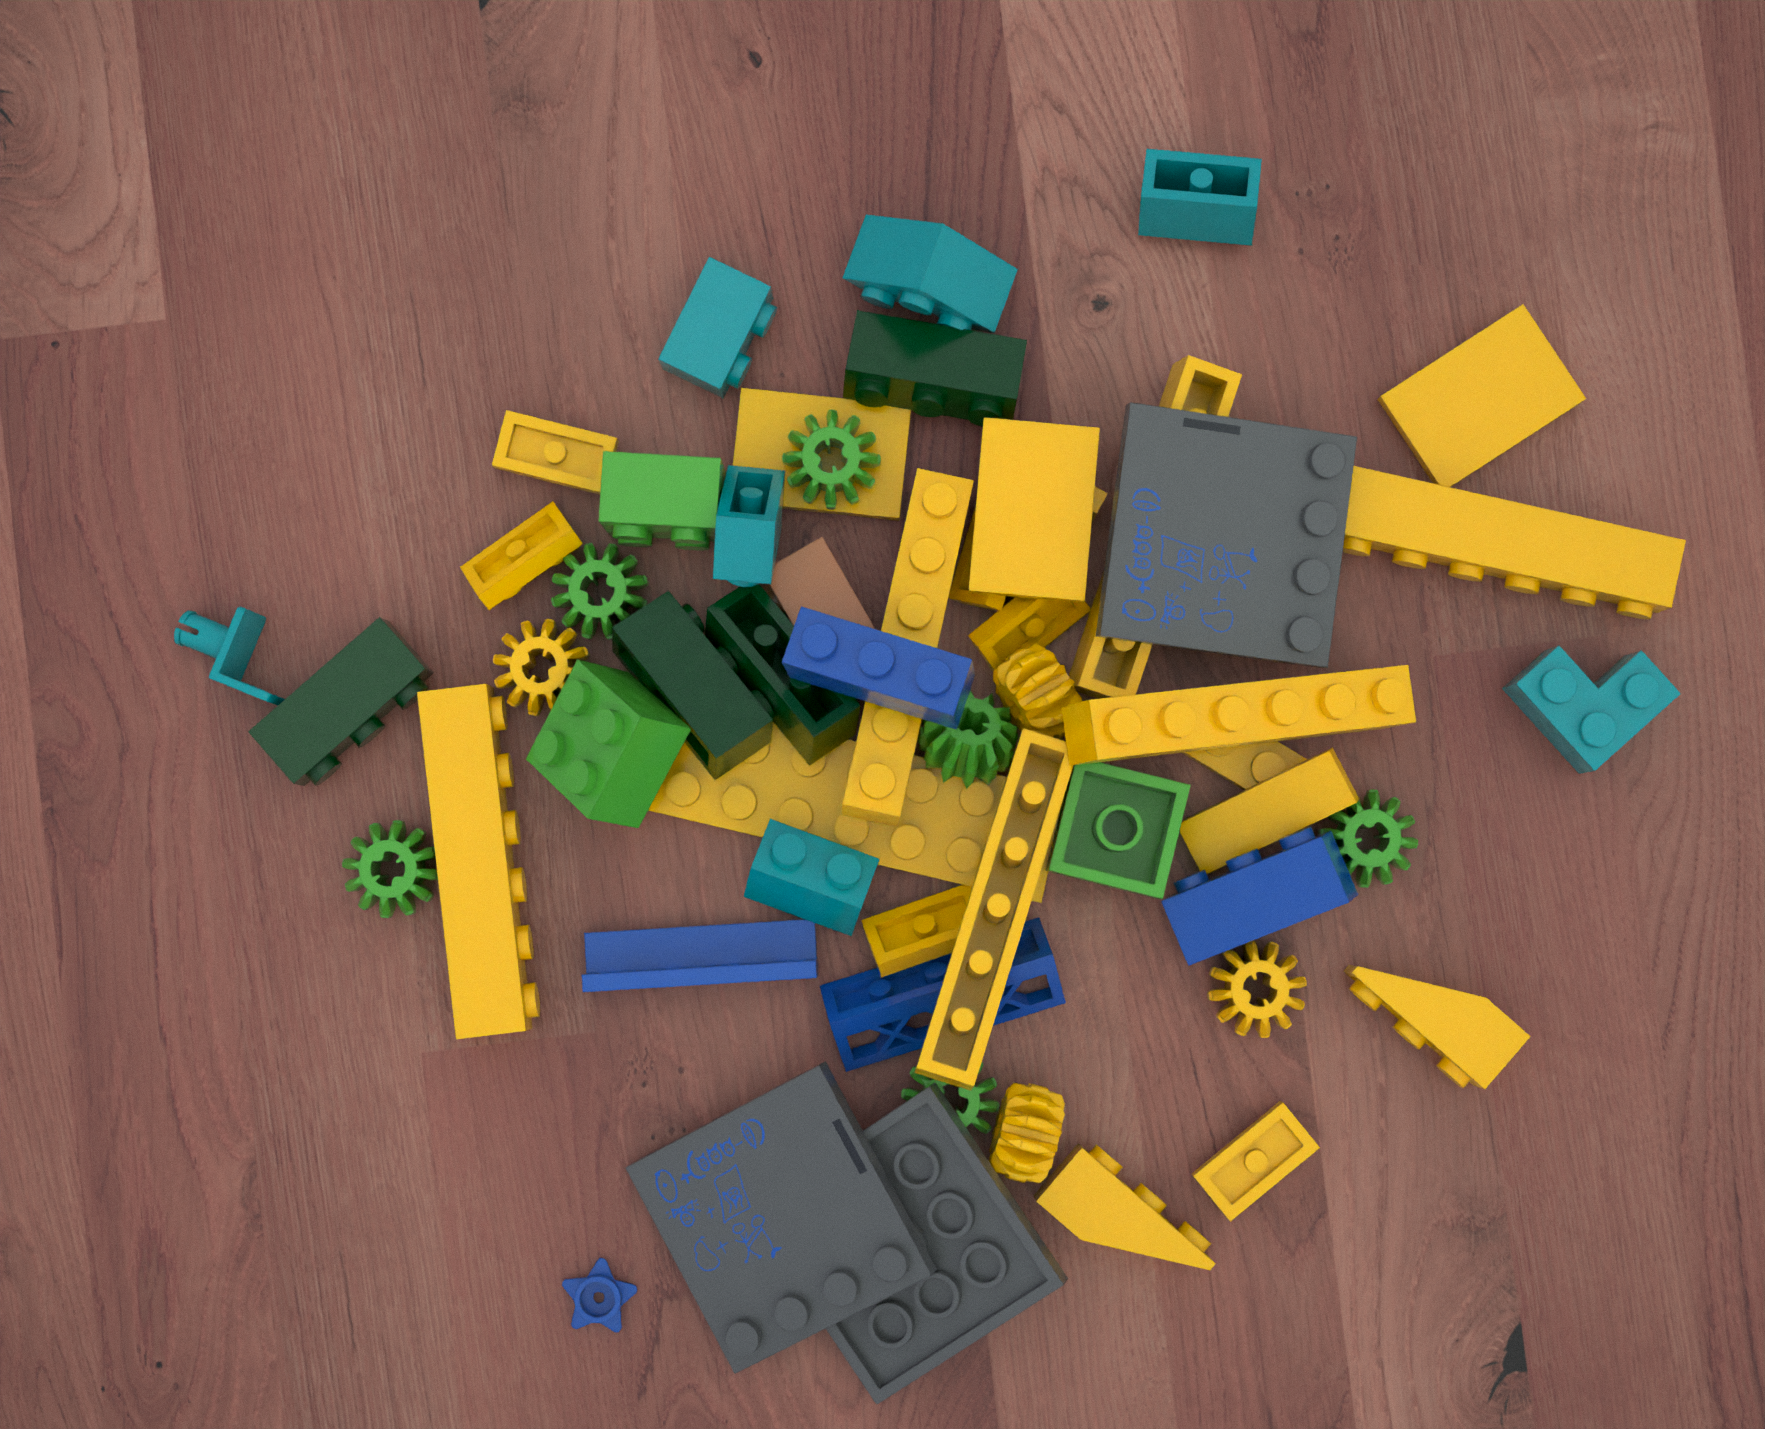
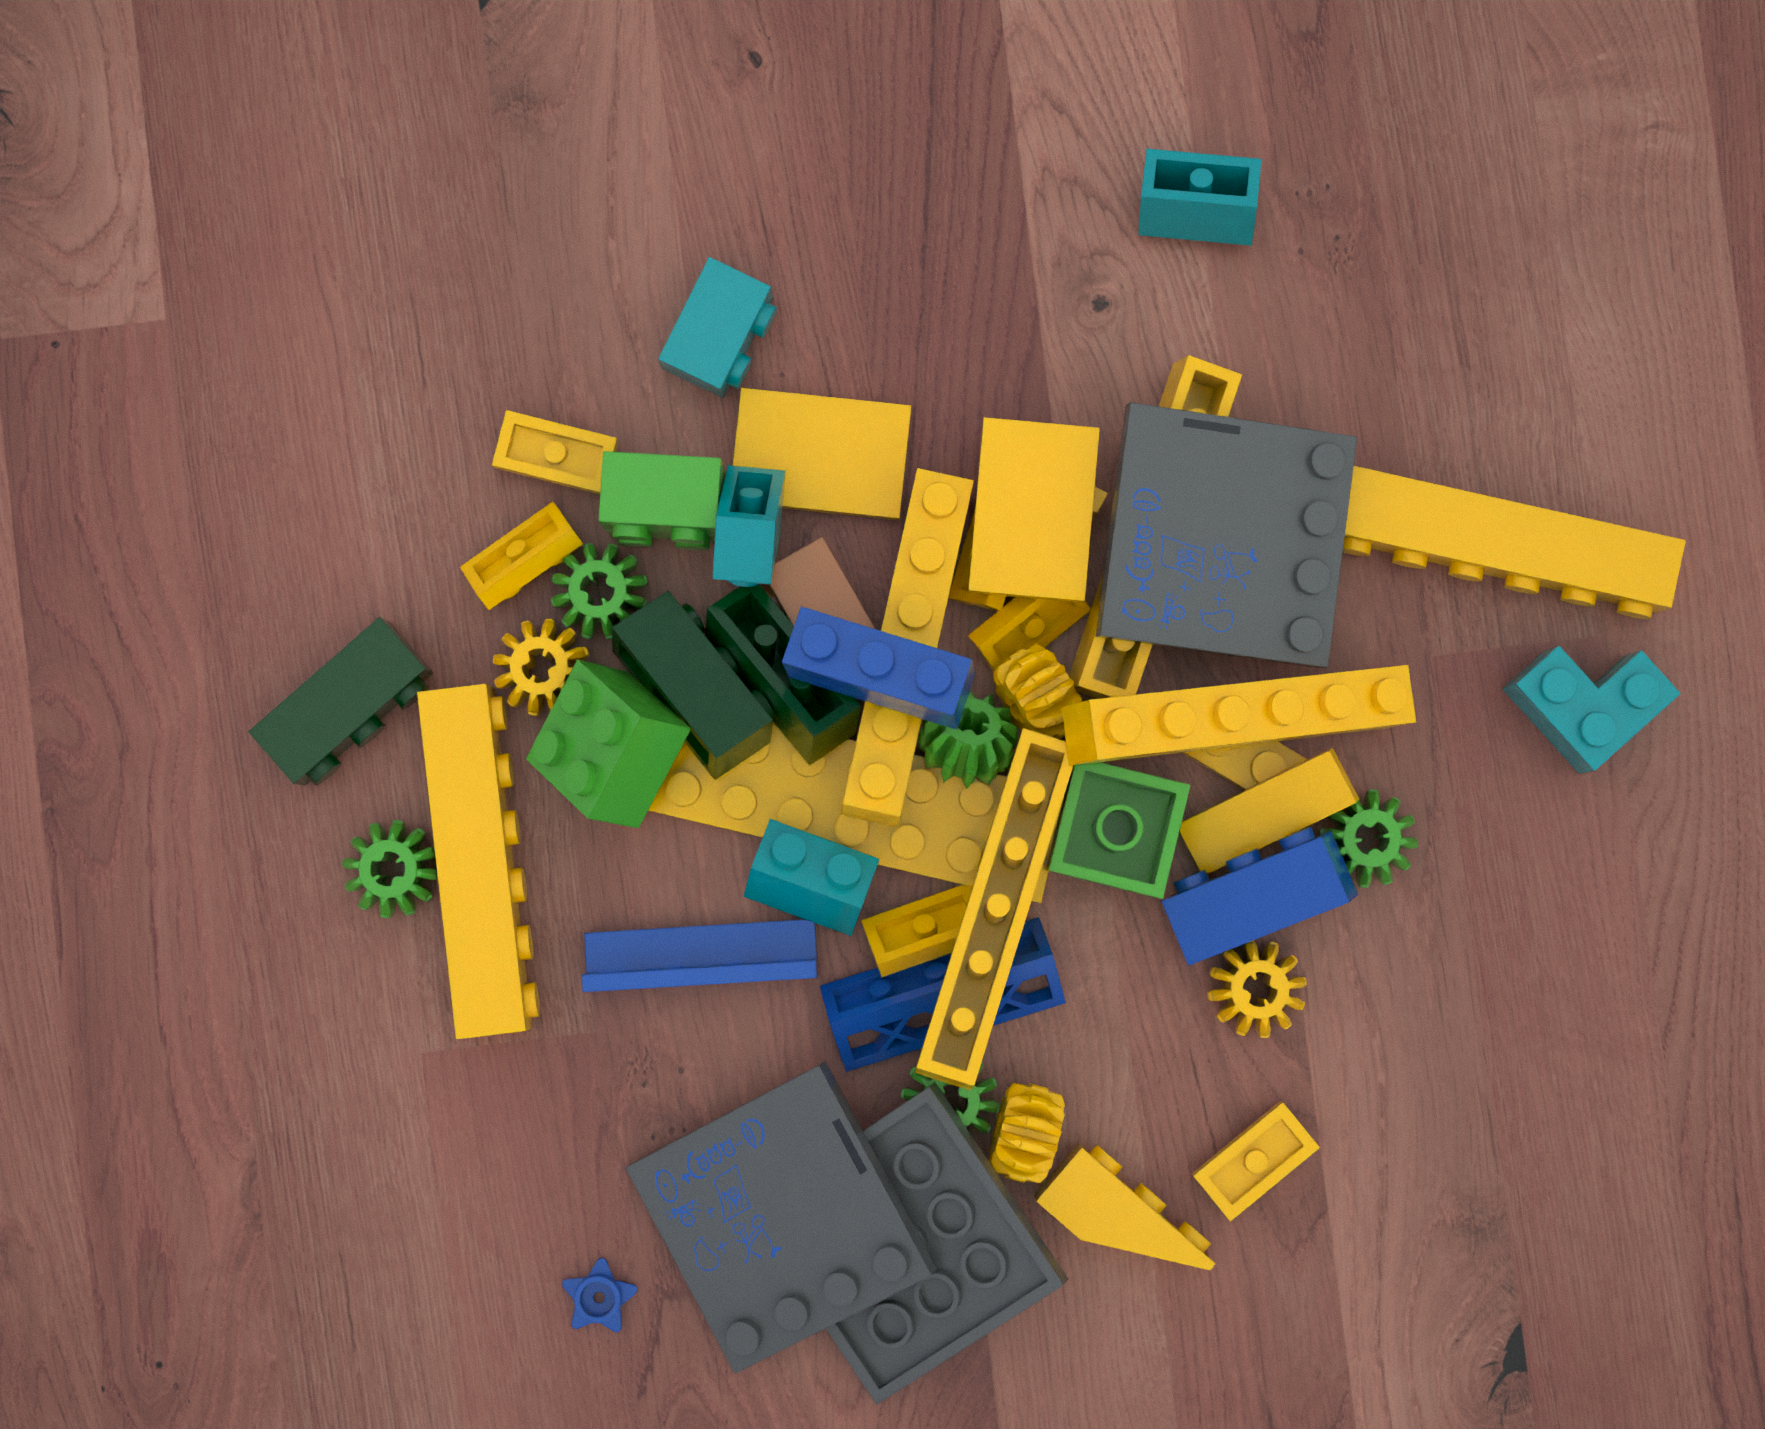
(228, 645): teal bracket -> none
(851, 456): bright green gear -> none
(929, 272): teal brick -> none
(933, 368): dark green brick -> none
(1459, 1026): yellow slope -> none
(1481, 398): yellow tile -> none

